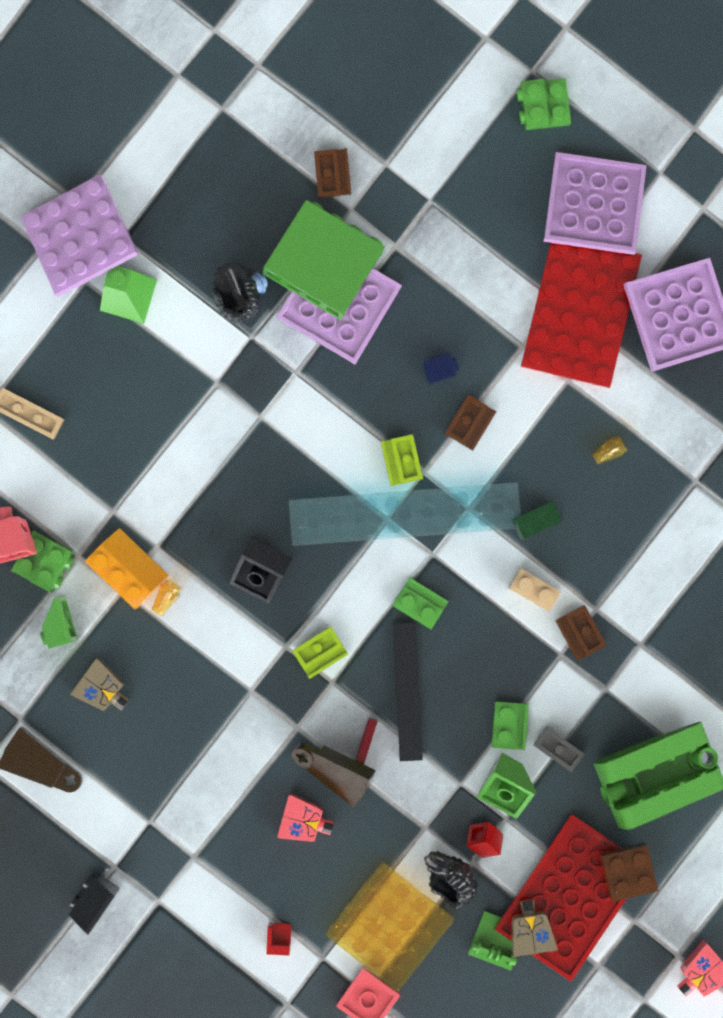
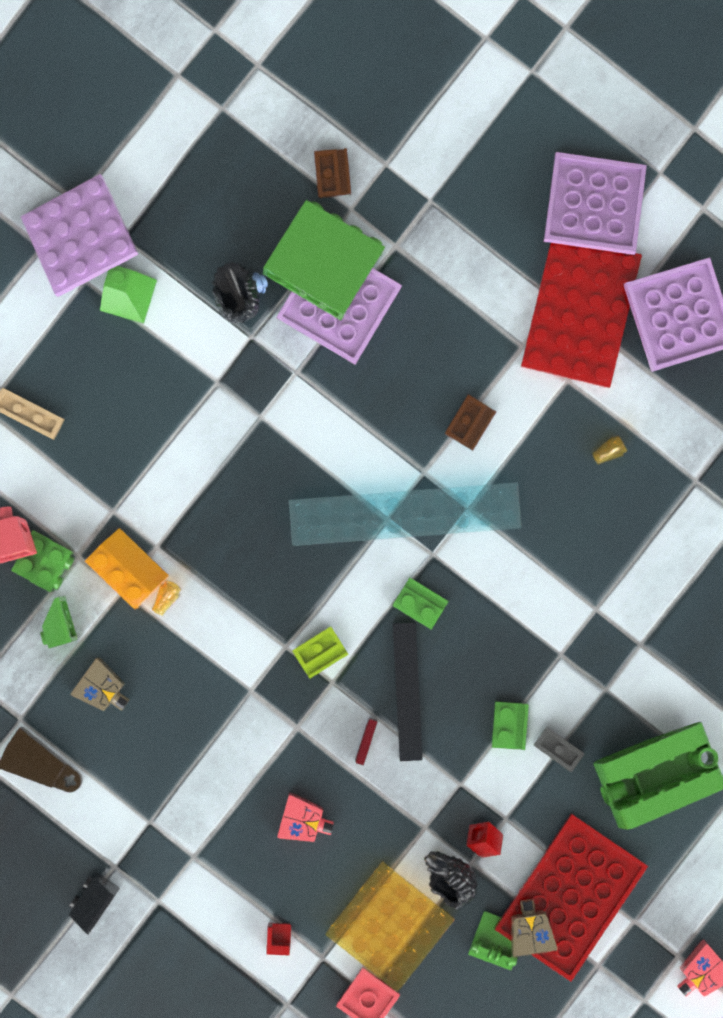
(260, 570): black slope -> none
(338, 772): dark brown piece -> none
(401, 460): lime plate -> none
(440, 368): clear blue brick -> none
(507, 786): bright green slope -> none
(534, 589): tan brick -> none
(536, 520): dark green tile -> none
(544, 103): bright green plate -> none
(580, 632): reddish brown plate -> none
(628, 871): reddish brown brick -> none

